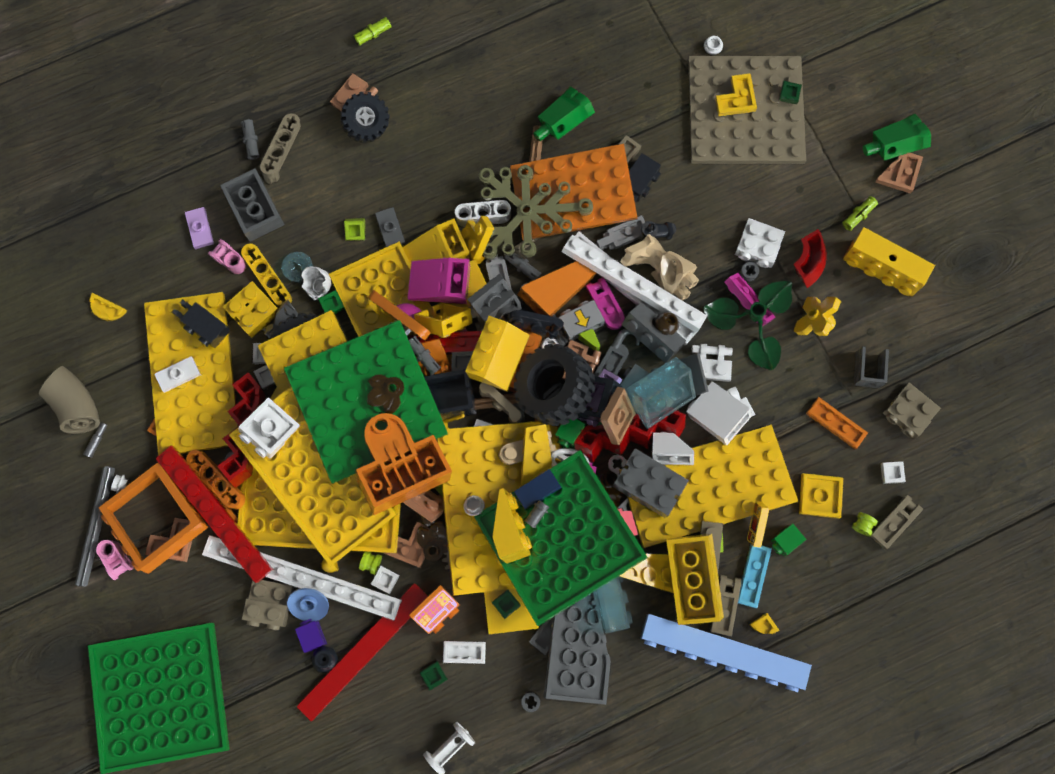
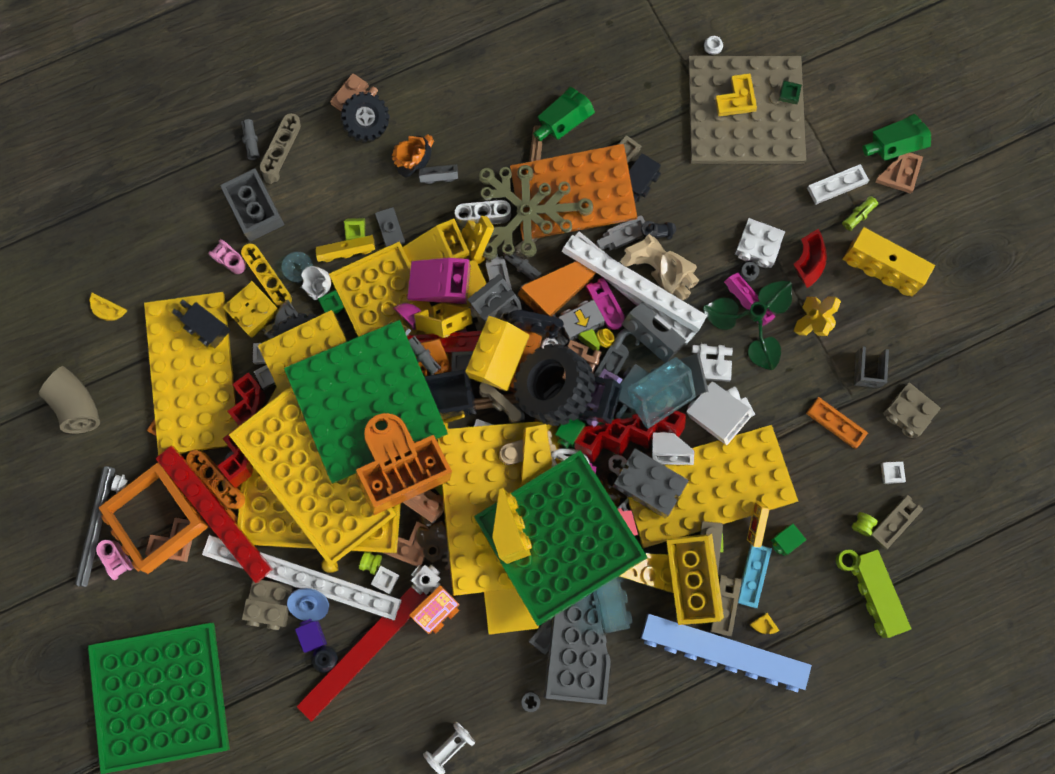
(95, 440): flat silver pin -> none
(177, 374): white plate -> none
(199, 228): lavender plate -> none
(267, 428): white plate -> none
(345, 248): none -> yellow tile
(372, 31): lime pin -> none
(383, 395): dark brown plate -> none
(398, 314): orange beam -> none
(412, 154): none -> orange hair
(429, 571): none -> white brick
(432, 174): none -> dark grey plate
(433, 675): dark green tile -> none
(464, 652): white plate -> none
(474, 505): white plate -> none
(506, 604): dark green tile -> none
(536, 513): dark grey pin -> none
(537, 489): dark blue tile -> none
(605, 337): none -> yellow plate
(617, 415): medium nougat plate -> none
(667, 323): dark brown plate -> none
(821, 495): yellow tile -> none
(838, 184): none -> white plate
(878, 591): none -> lime hinge

